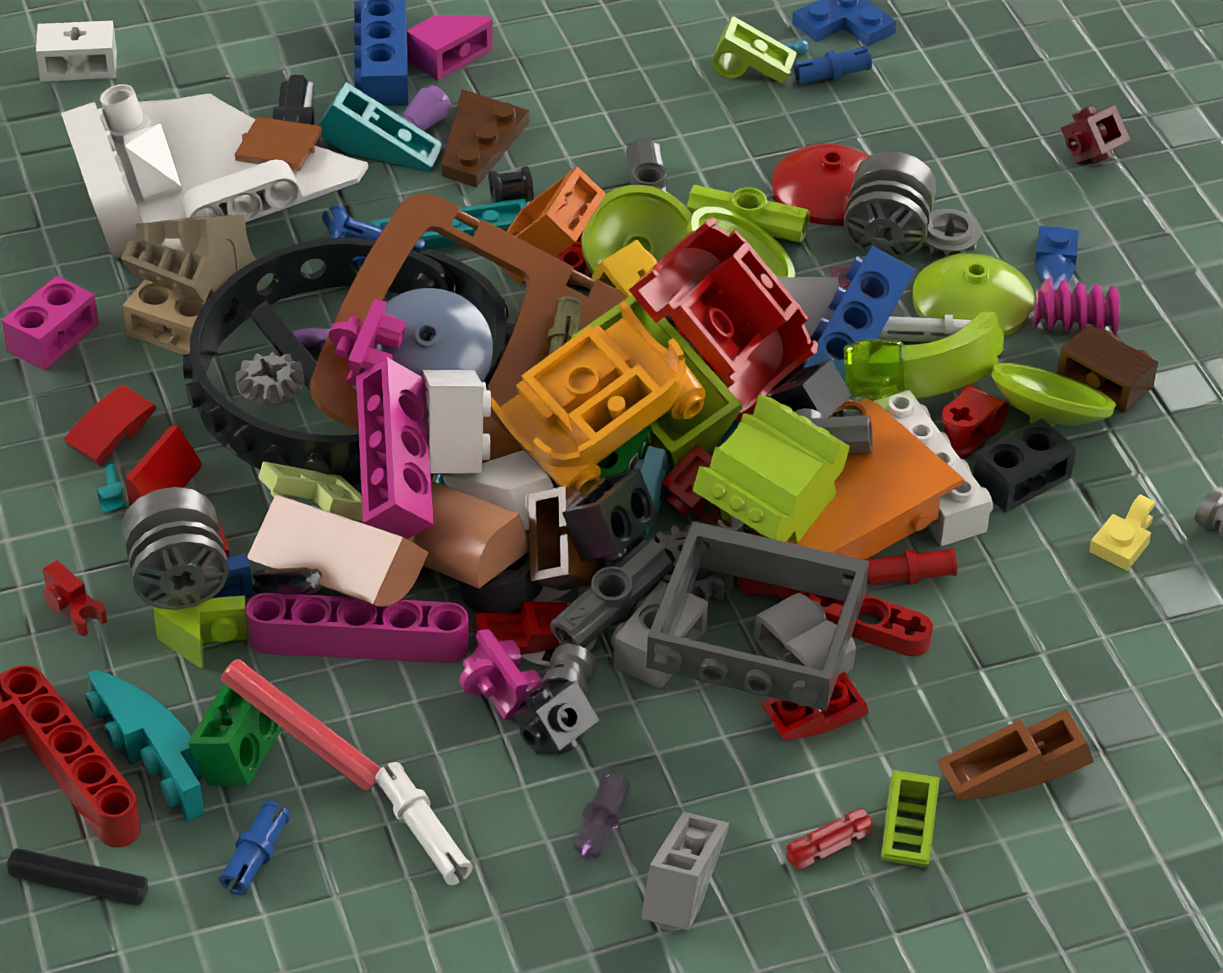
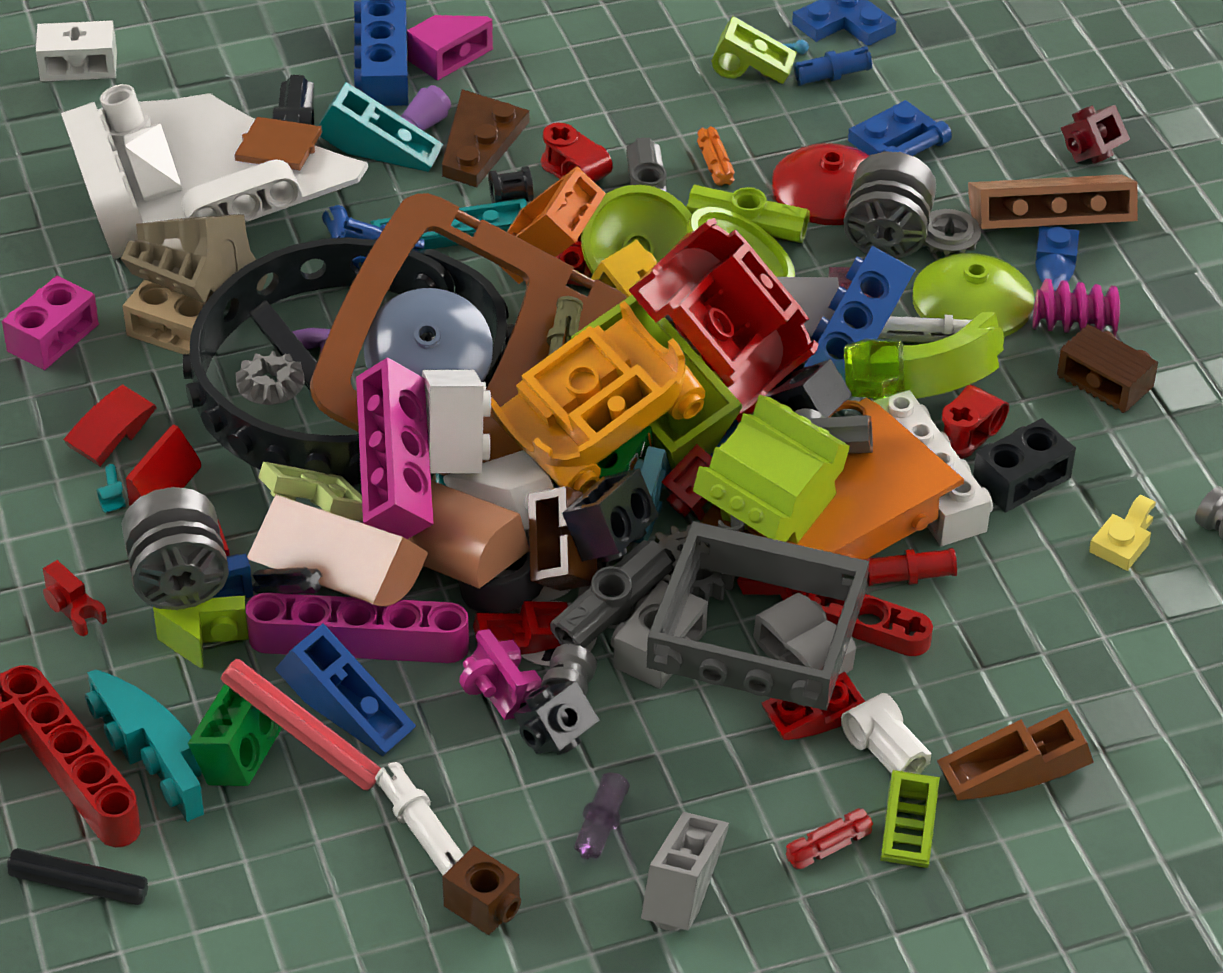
(254, 848): blue pin -> none
(343, 691): none -> blue slope
(362, 341): dark pink hips -> none
(482, 890): none -> reddish brown brick
(569, 149): none -> red piece
(715, 156): none -> orange axle
(880, 728): none -> white piece
(899, 130): none -> blue plate
(1051, 395): lime dish -> none
(1053, 201): none -> nougat brick

